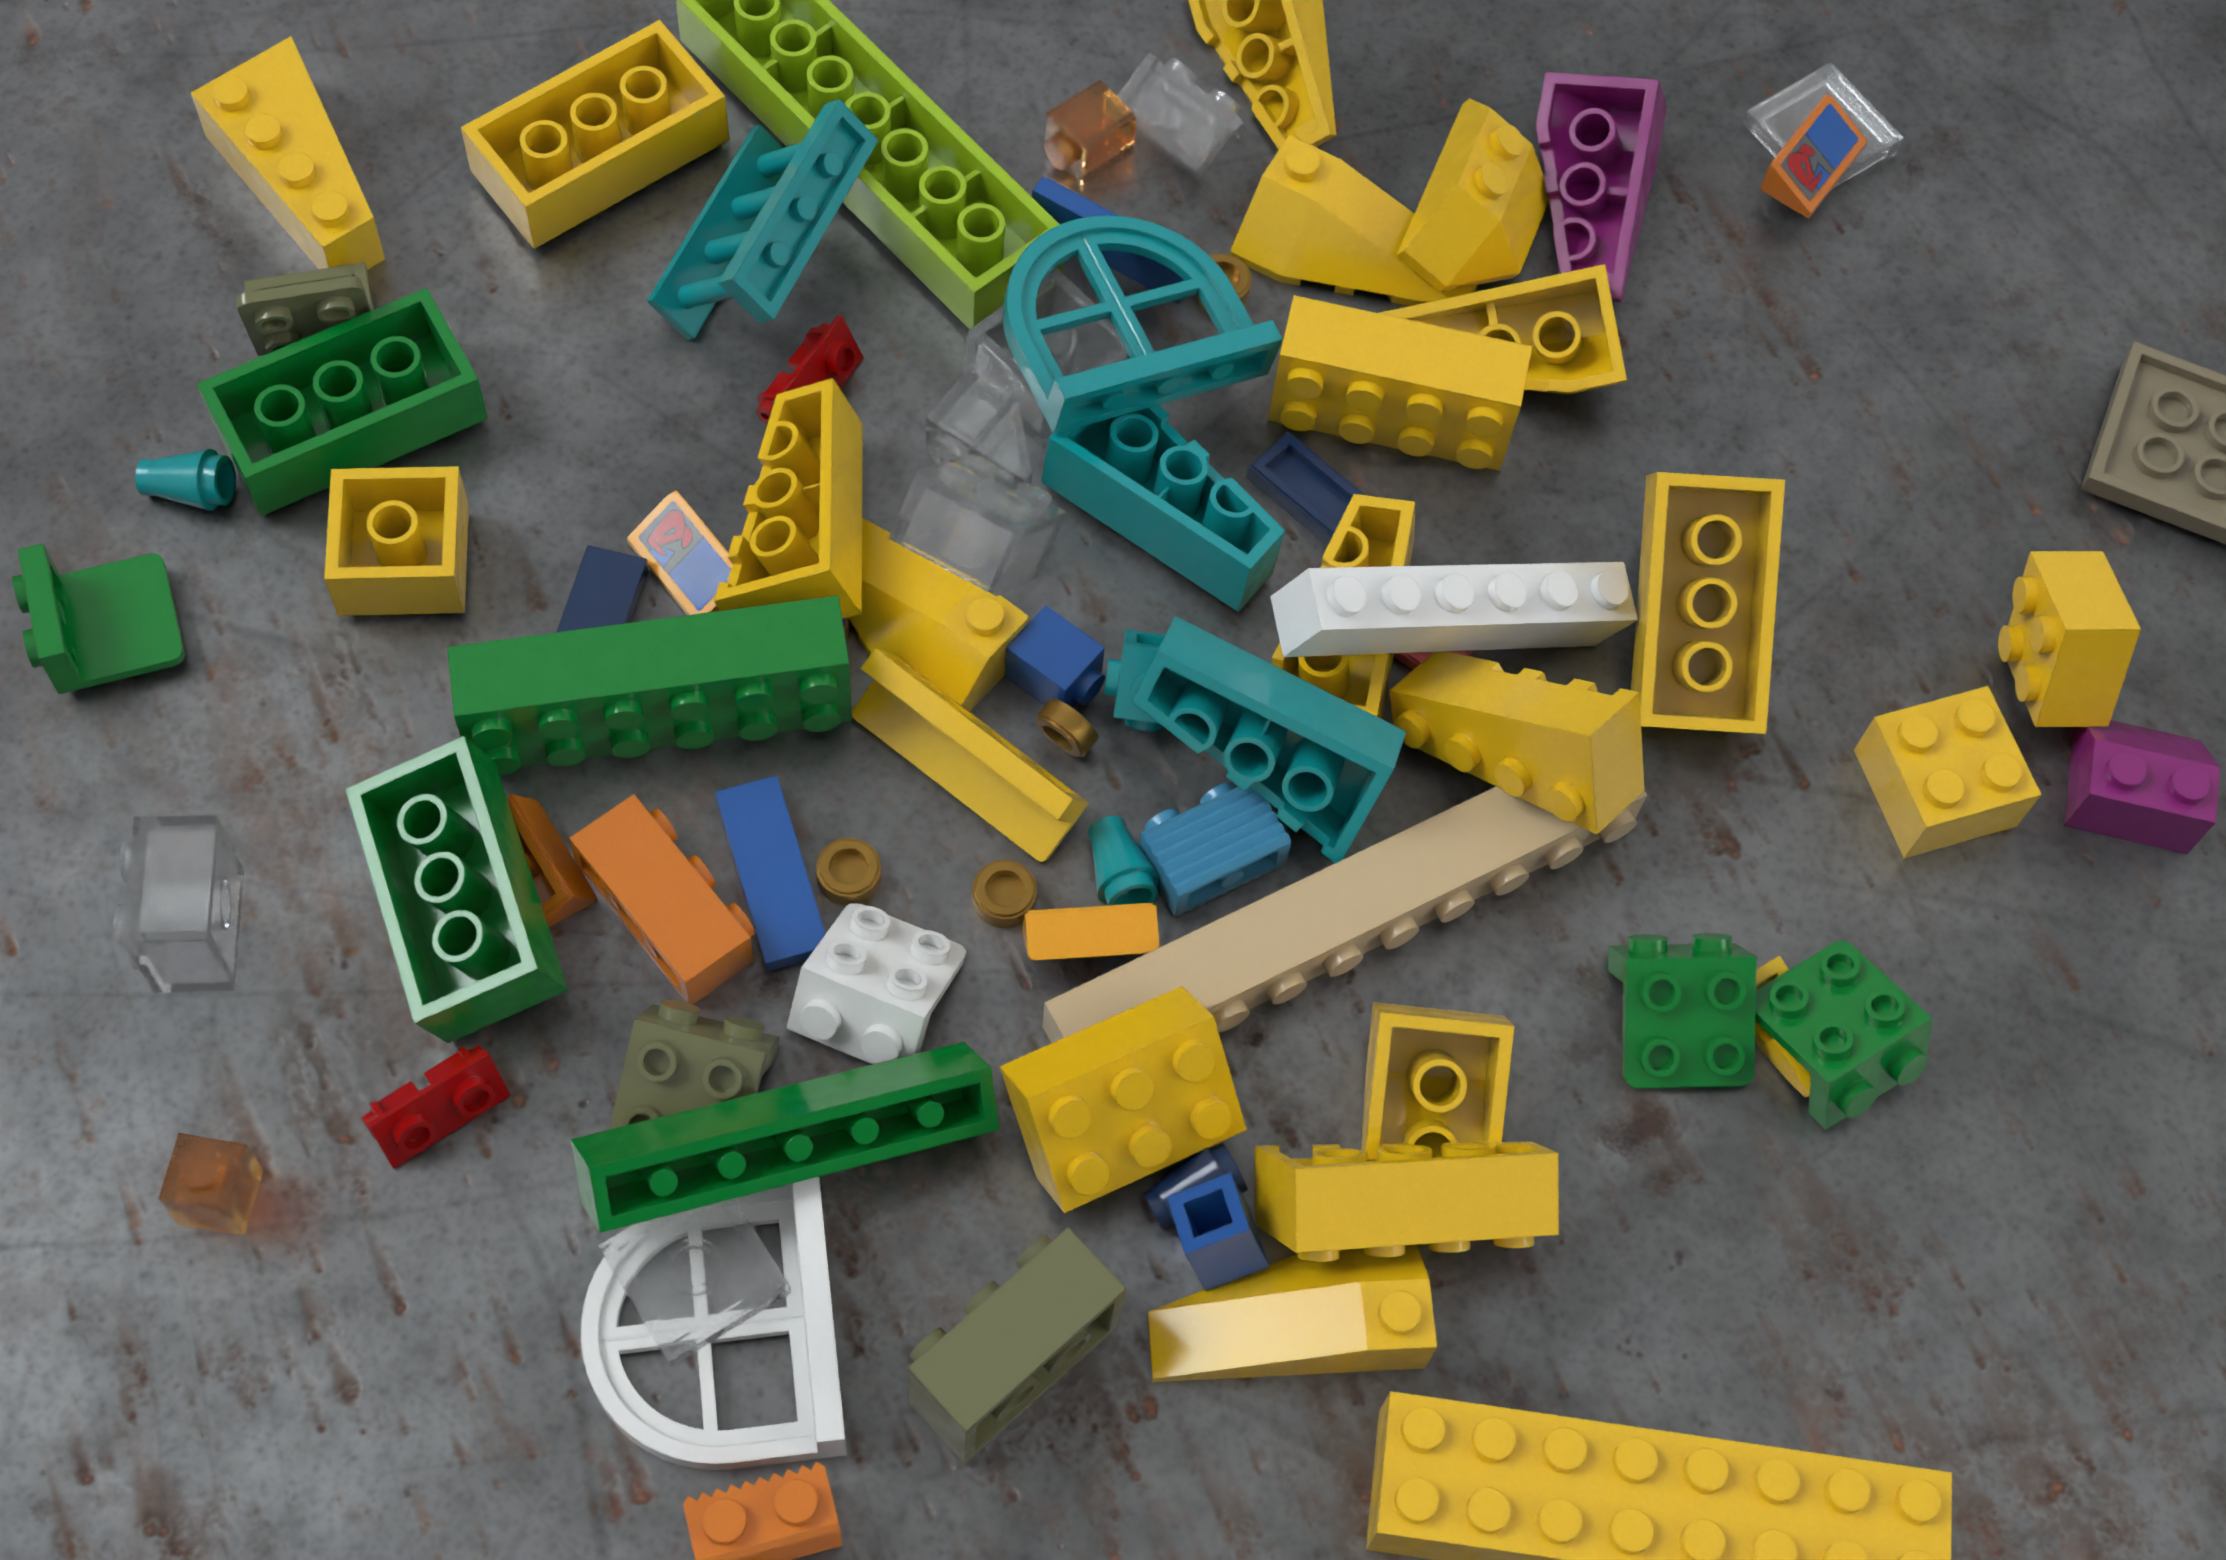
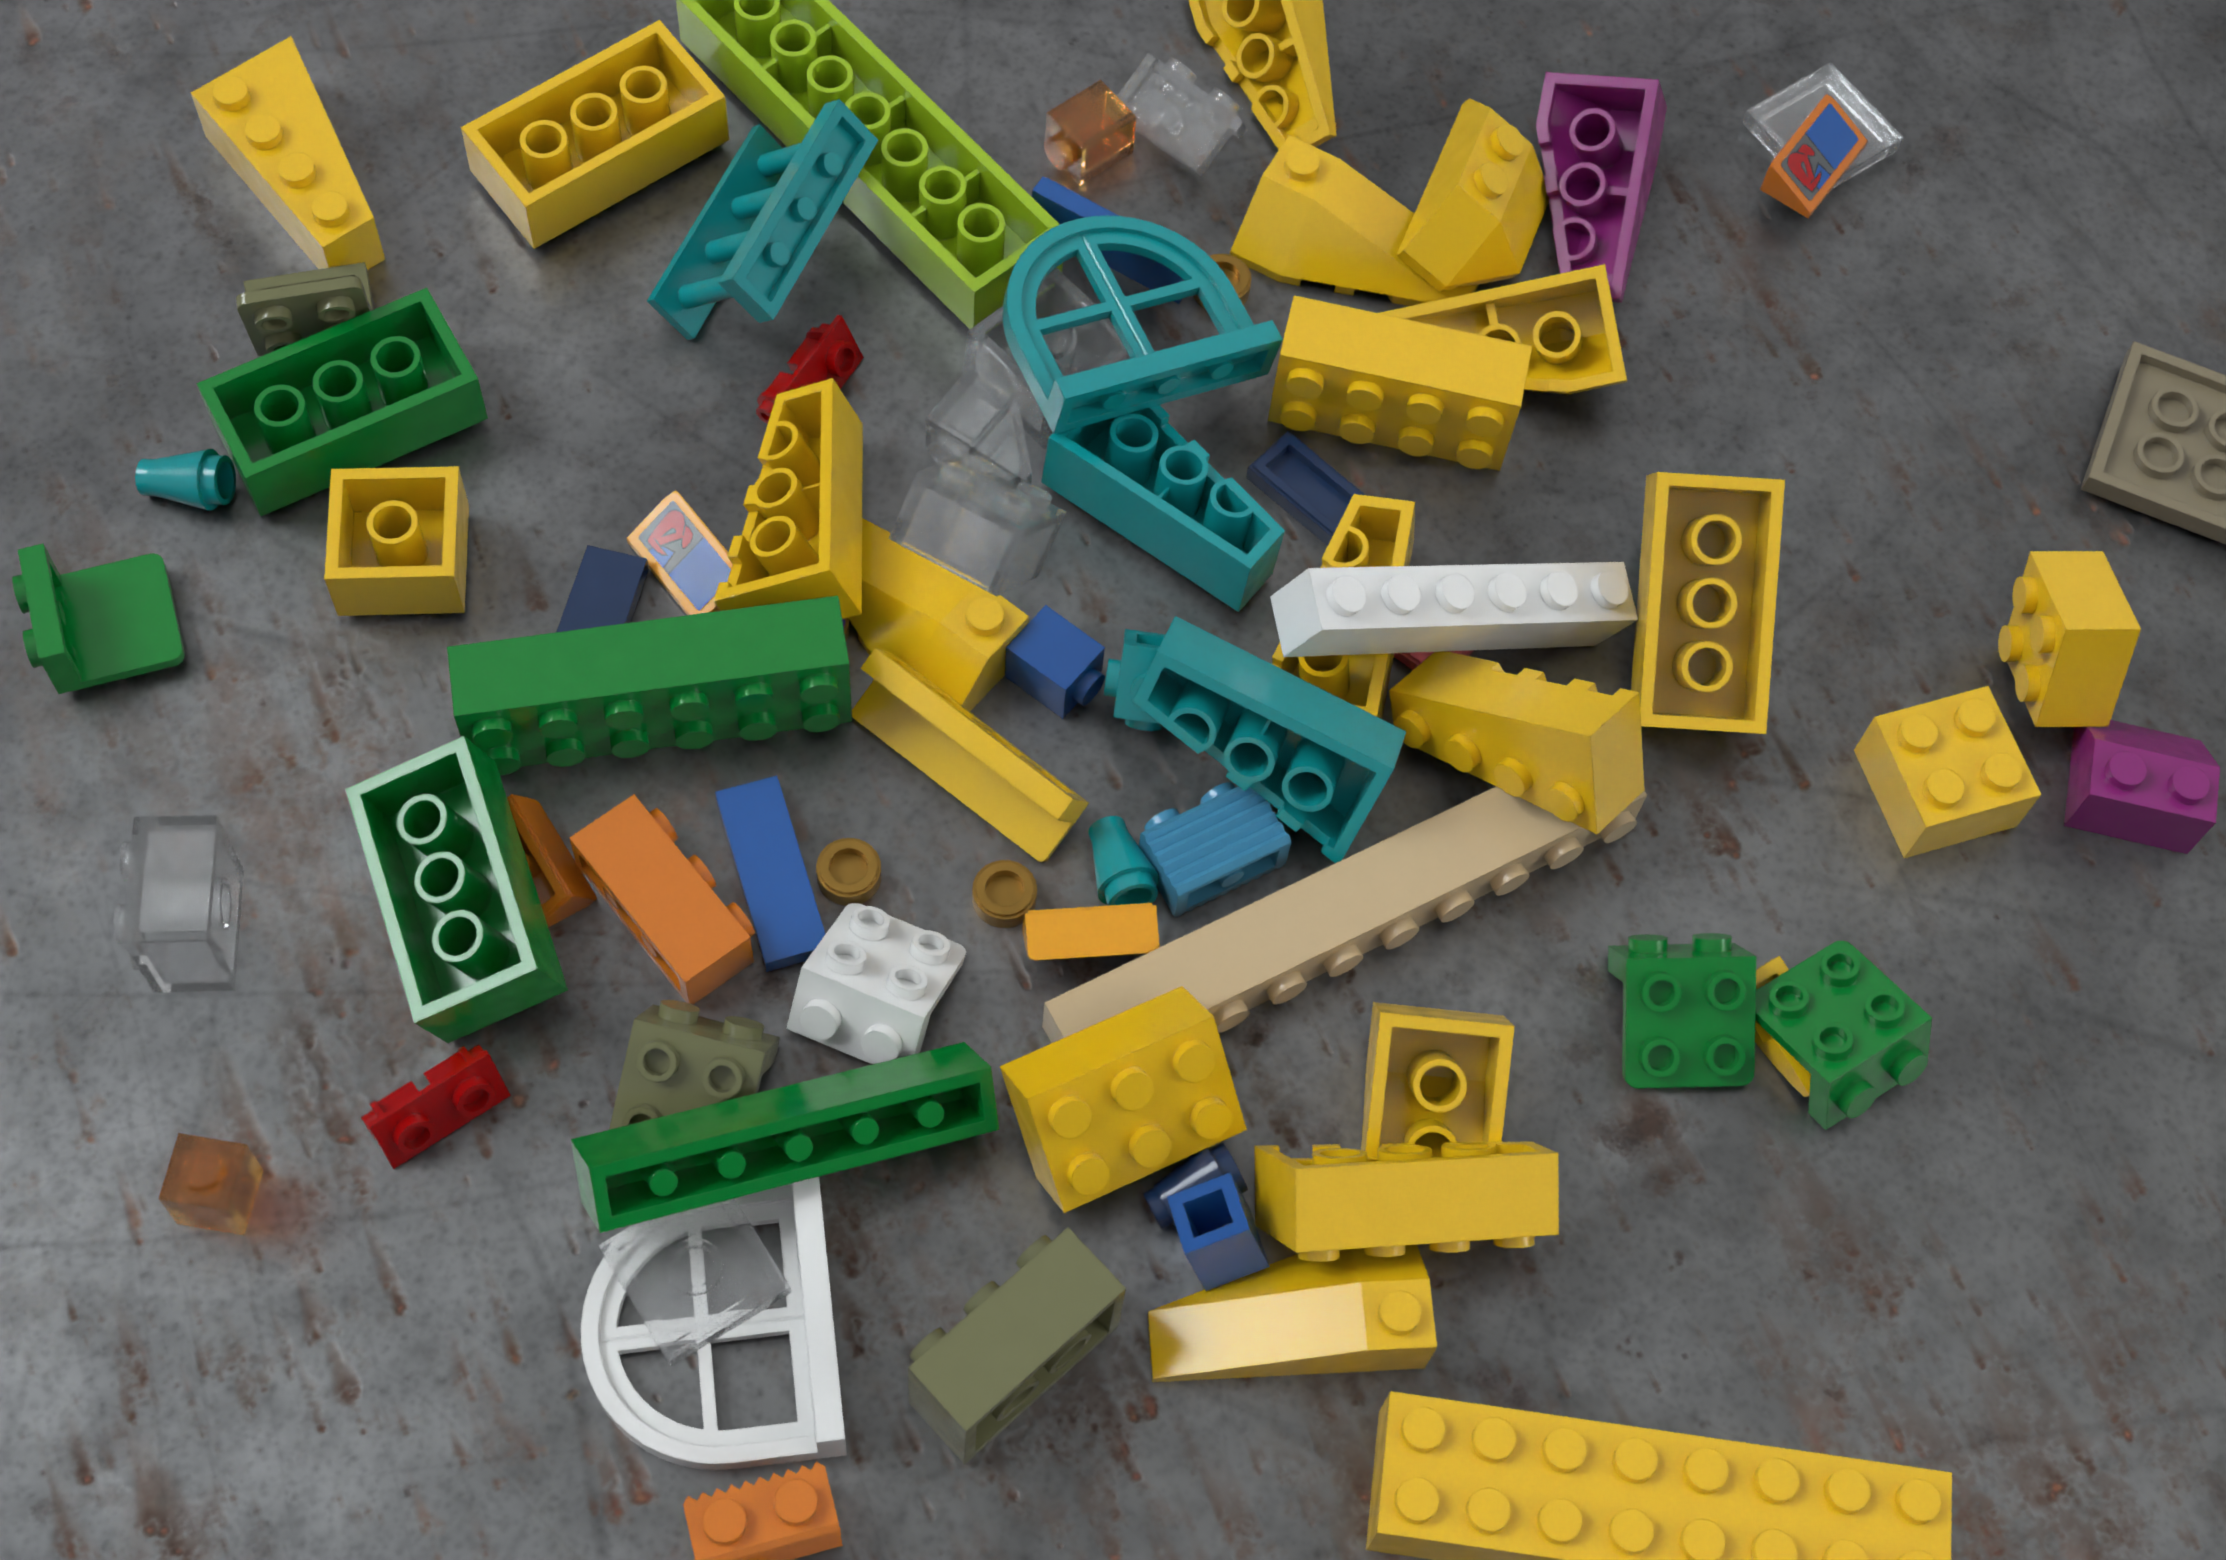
(1066, 728): pearl gold tile -> none

